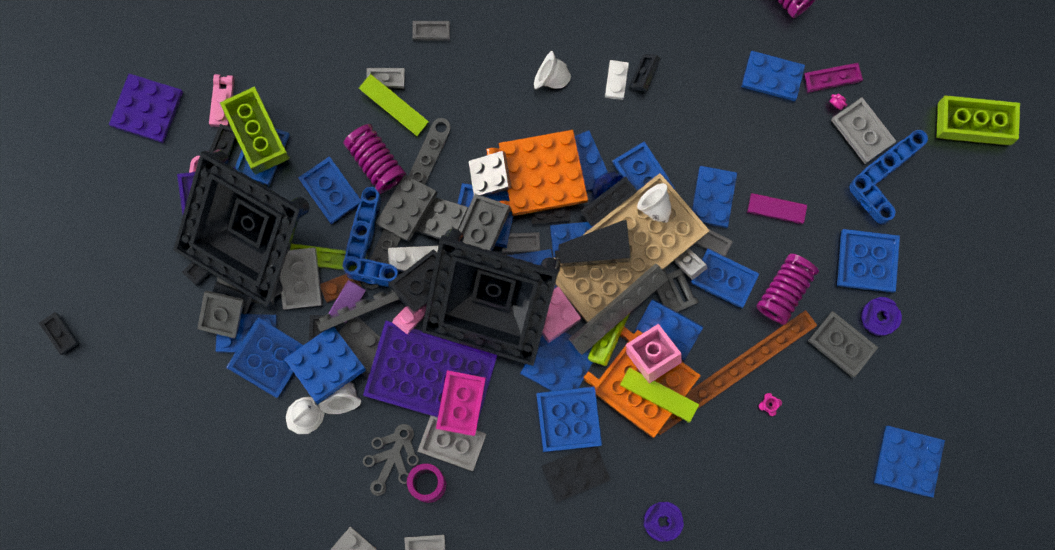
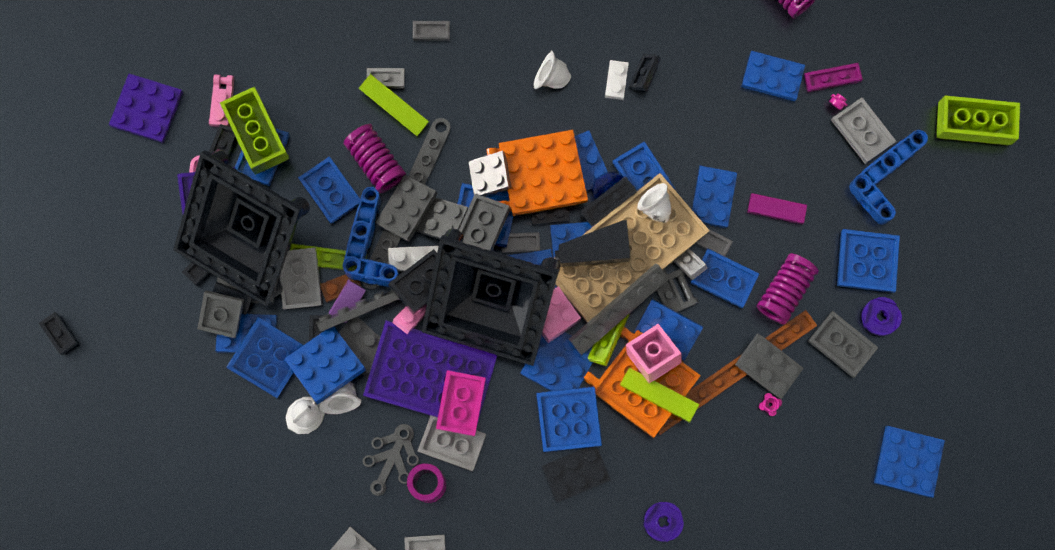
(769, 366): none -> dark grey plate

